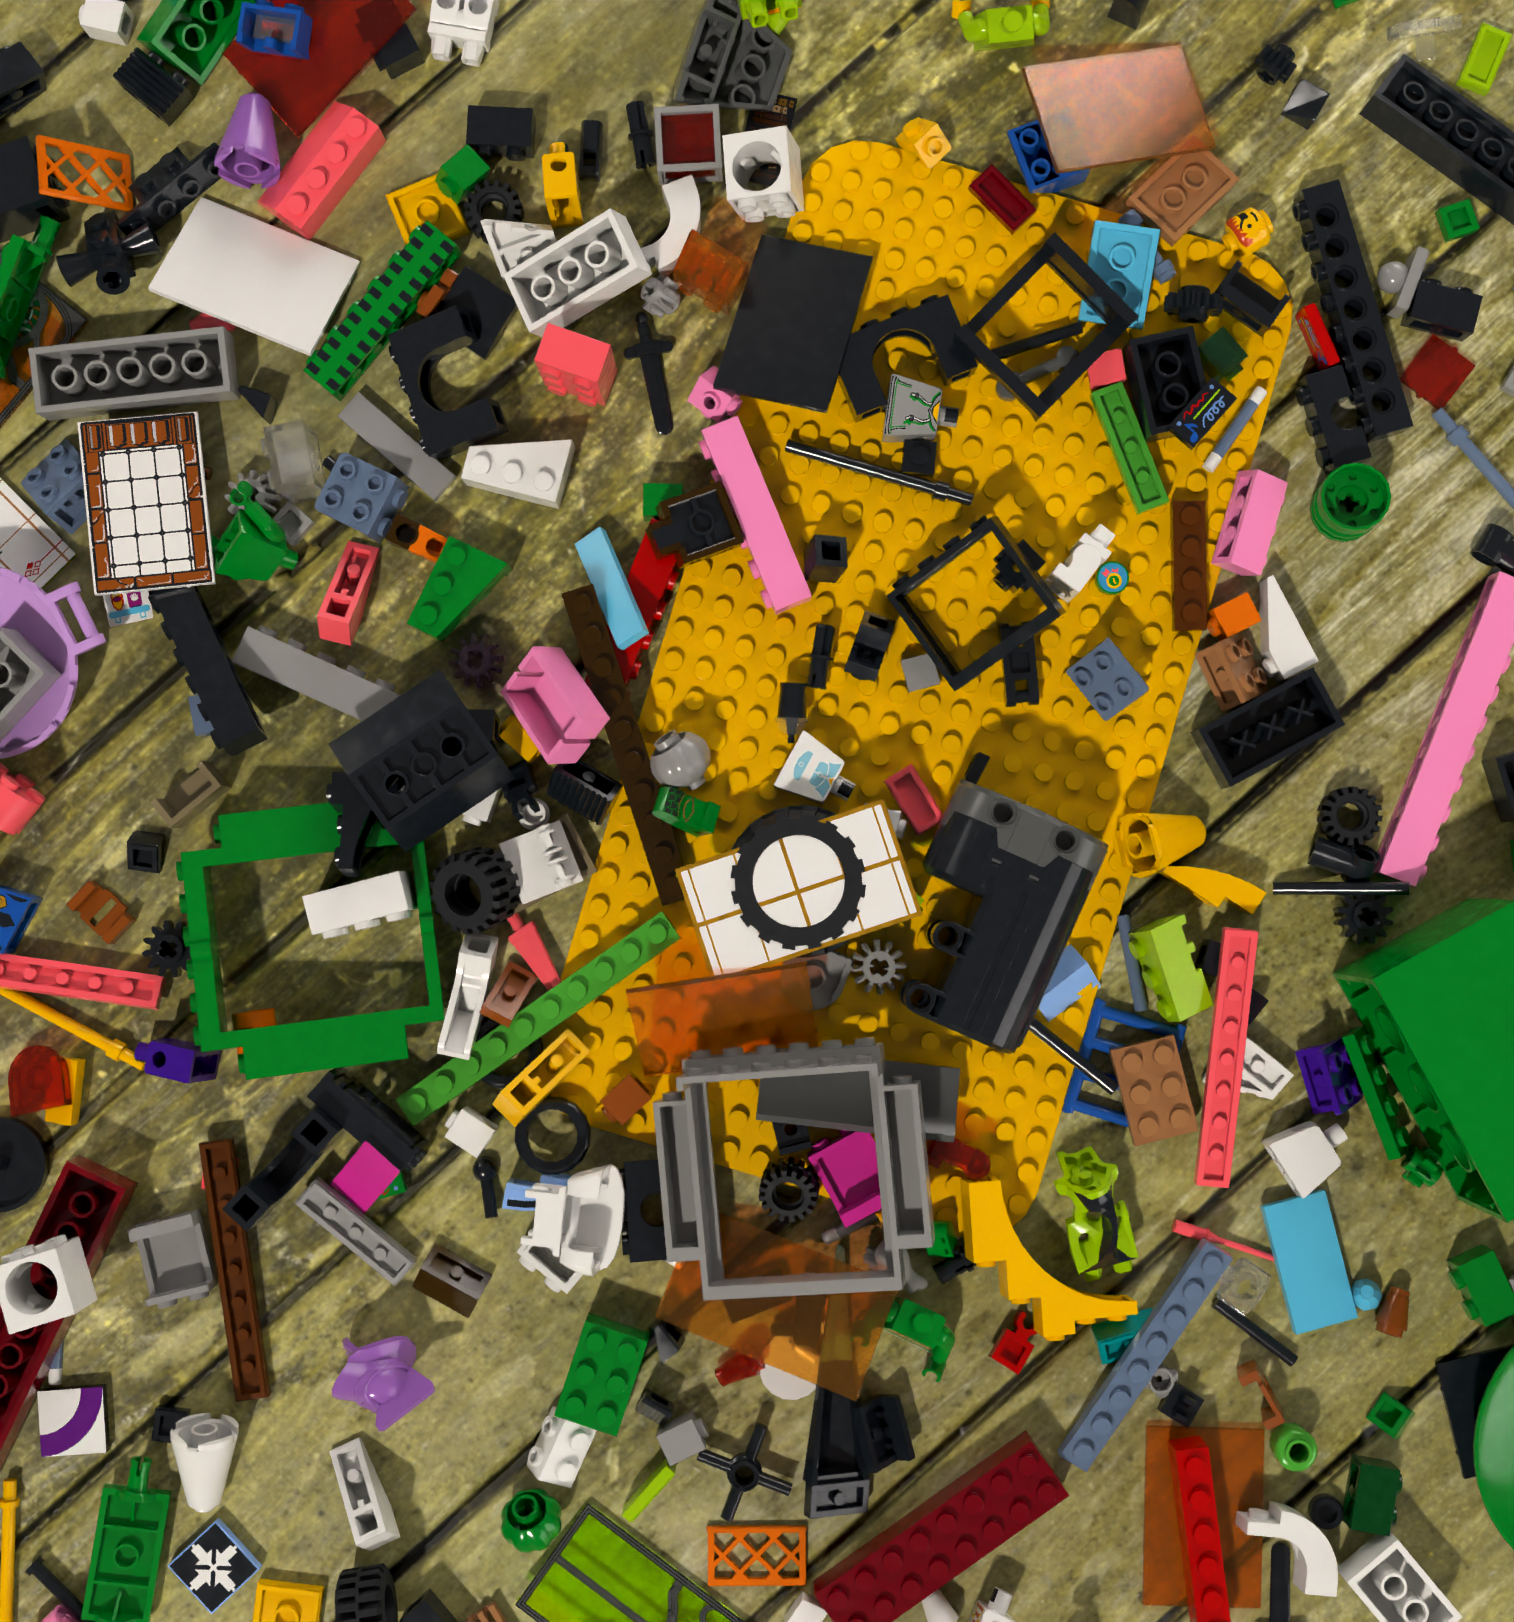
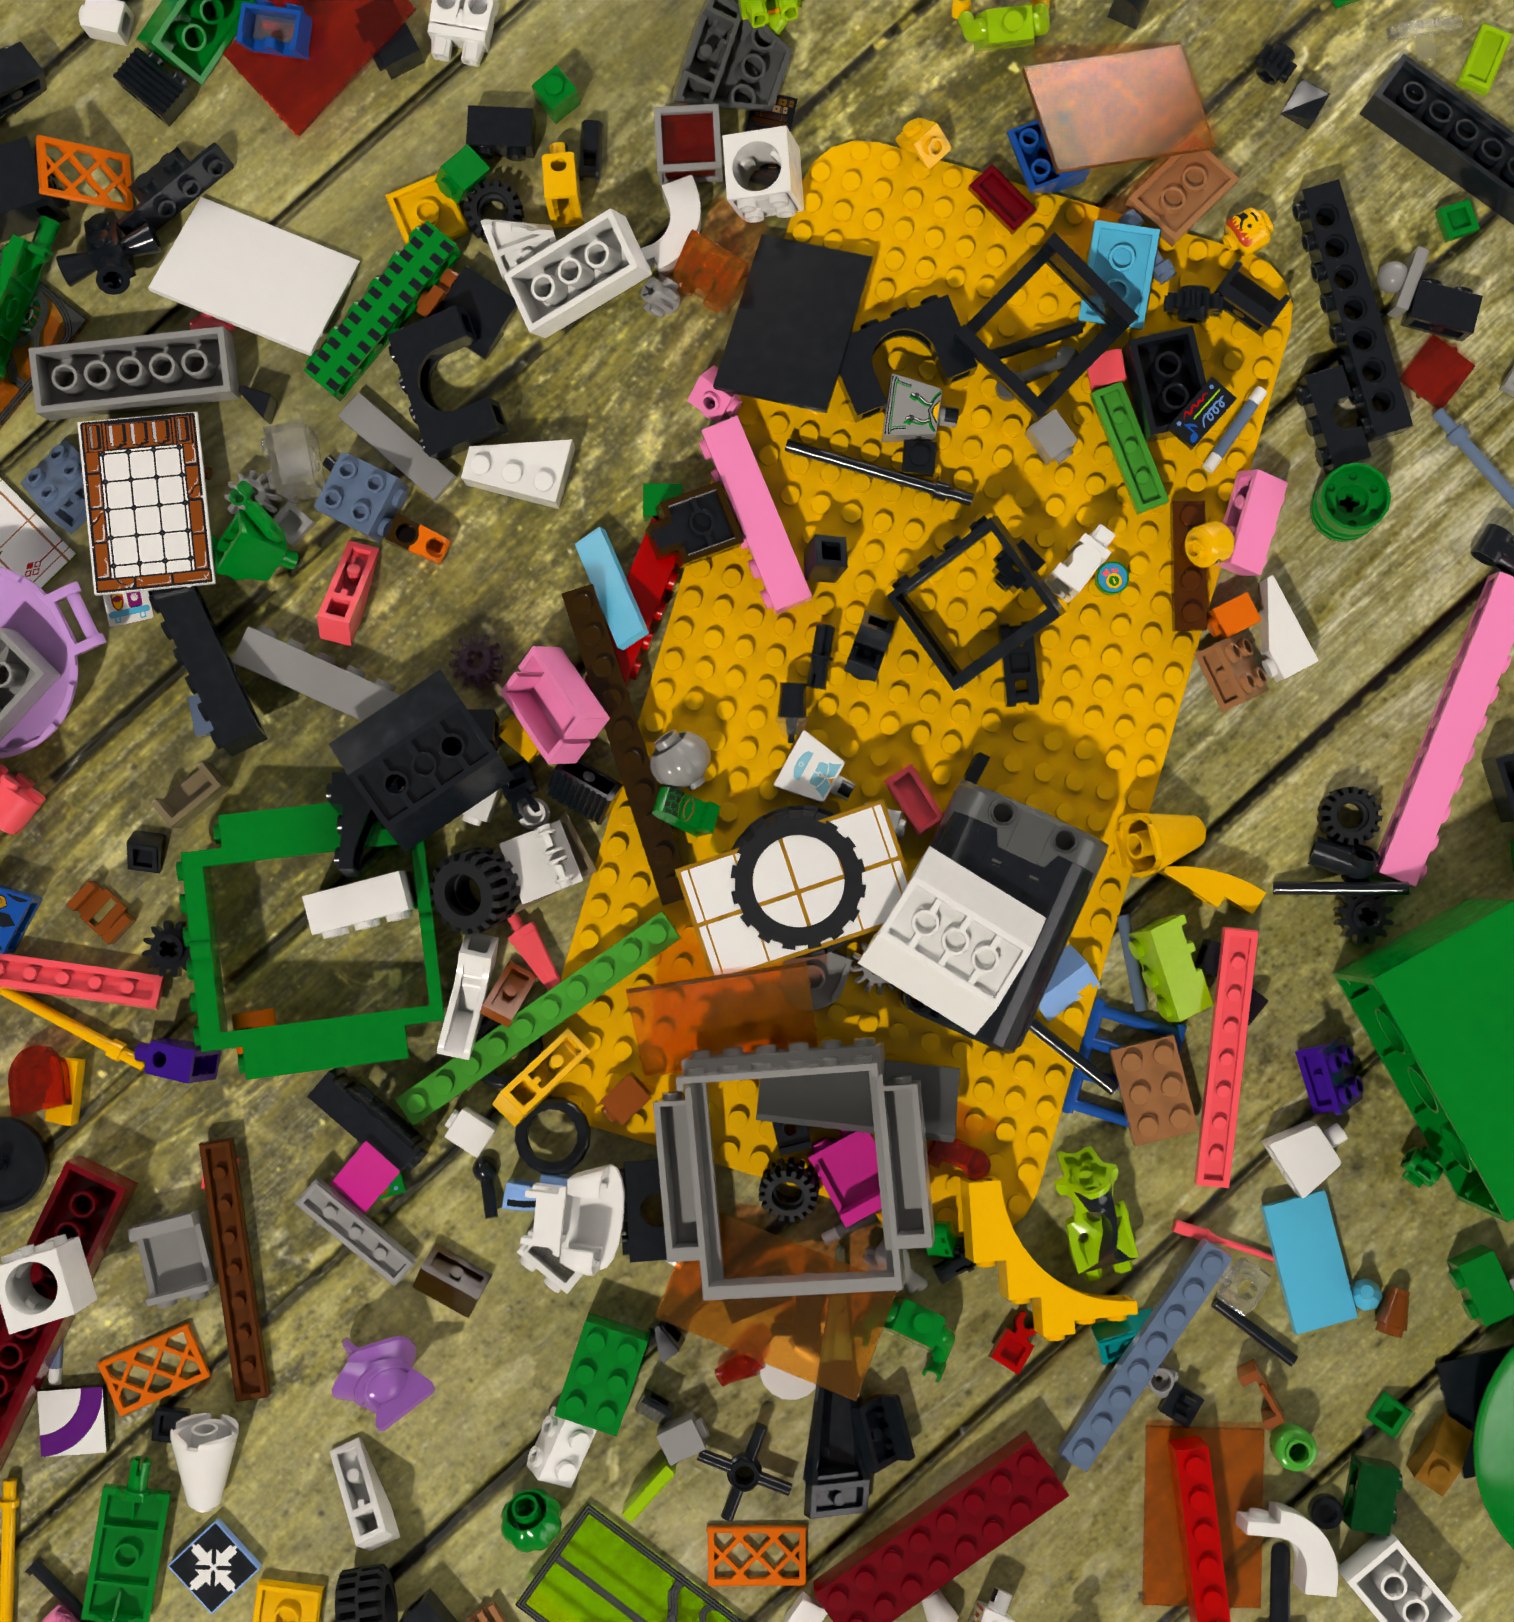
(148, 1396): none -> orange window
(249, 145): medium lavender cone -> none
(275, 1181): black arch -> none
(323, 169): coral slope -> none
(455, 587): green wedge -> none
(556, 94): none -> green brick
(576, 365): coral brick -> none
(640, 134): black axle -> none
(648, 352): black sword -> none
(919, 673): light grey tile -> none
(953, 941): none -> white slope
(1051, 438): none -> light grey brick
(1107, 679): sand blue bracket -> none
(1209, 544): none -> yellow head
(1221, 356): clear green brick -> none
(1261, 1072): white wing -> none
(1267, 728): black brick -> none
(1317, 337): red tile -> none
(1373, 1084): green plate -> none
(1441, 1454): none -> pearl gold slope

